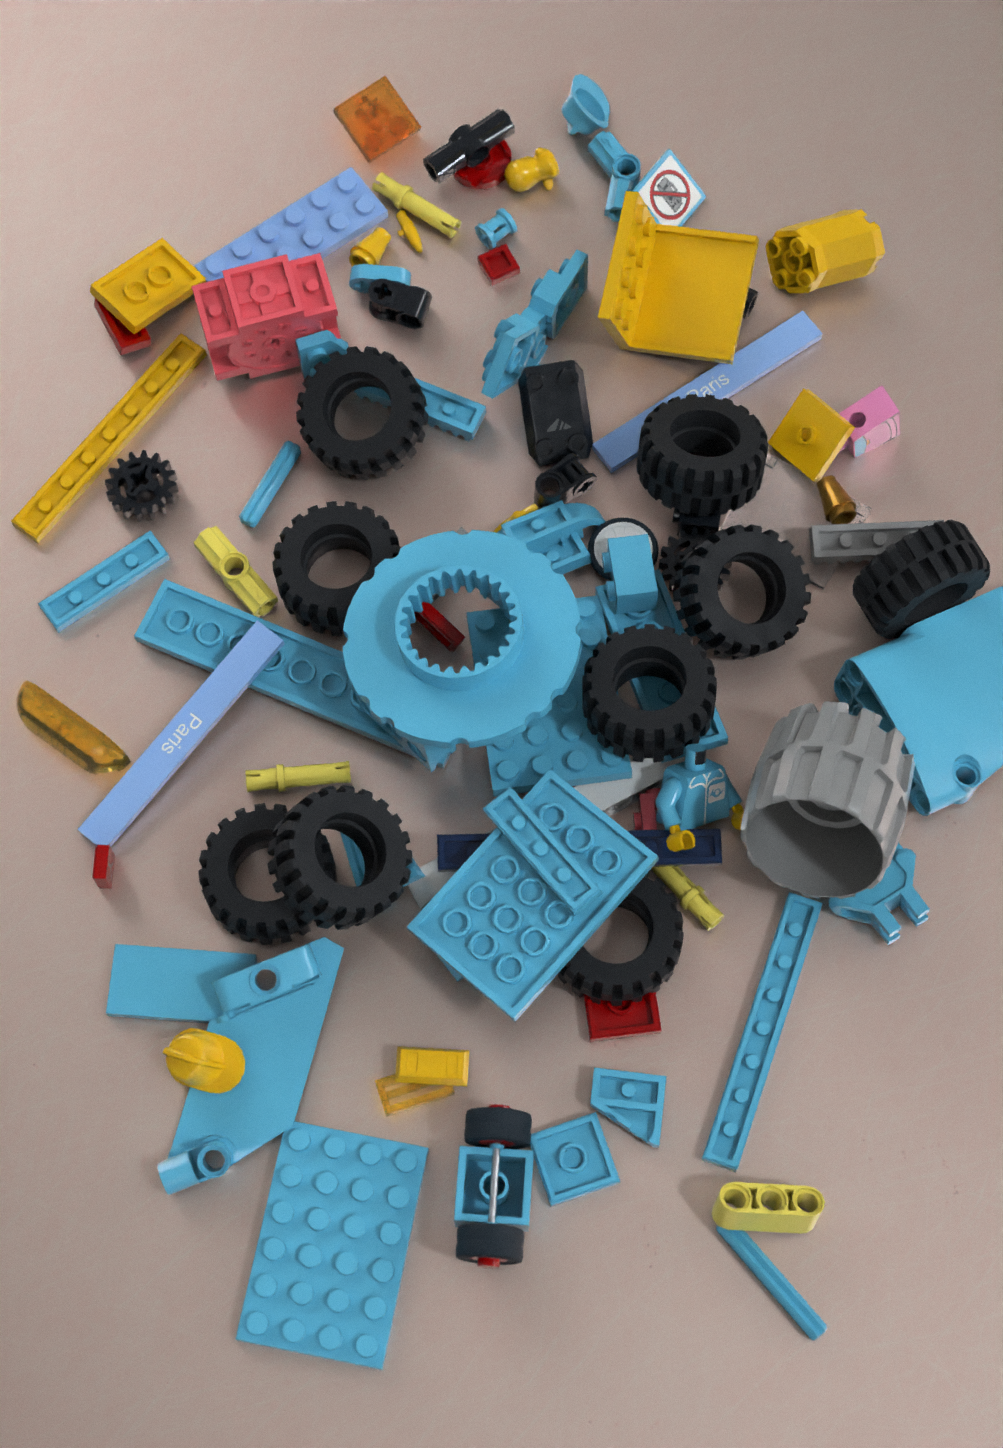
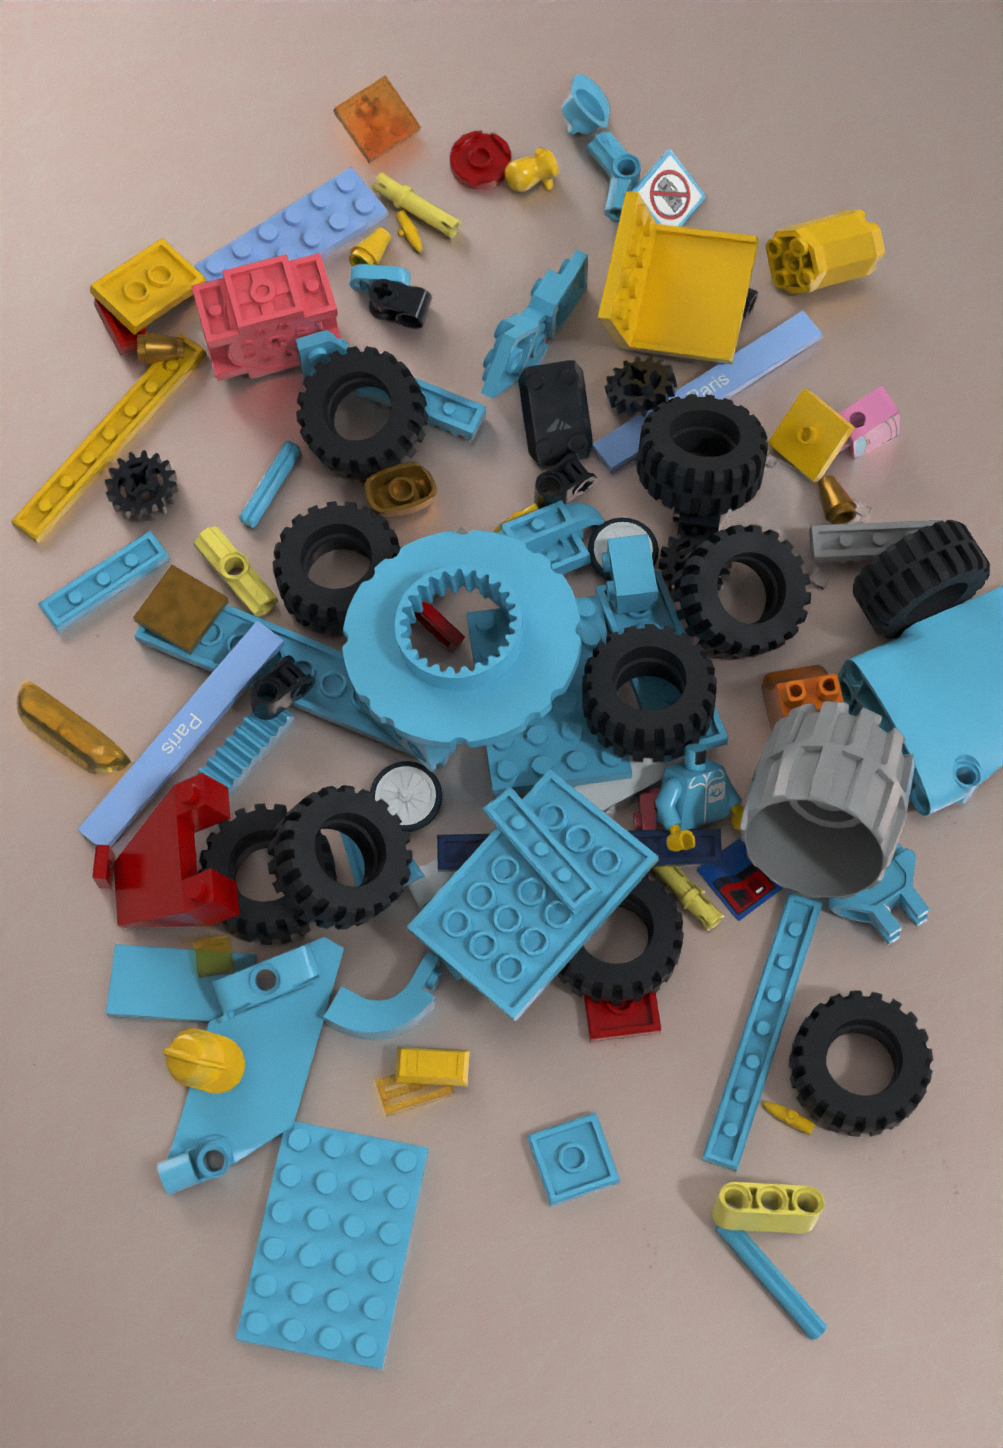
(158, 867): none -> red wedge
(159, 347): none -> pearl gold cone
(181, 609): none -> pearl gold tile
(214, 956): none -> clear yellow tile
(246, 748): none -> medium azure gear
(283, 683): none -> black piece
(297, 776): light yellow pin -> none
(388, 1017): none -> medium azure arch
(400, 490): none -> pearl gold piece
(410, 792): none -> white wheel
(469, 145): black piece -> none
(486, 231): medium azure bush -> none
(494, 1186): brick -> none
(498, 264): red tile -> none
(631, 1101): medium azure wing -> none
(640, 386): none -> black gear
(738, 881): none -> sticker
(790, 1117): none -> yellow helmet
(797, 687): none -> orange hips
(893, 1030): none -> black tyre

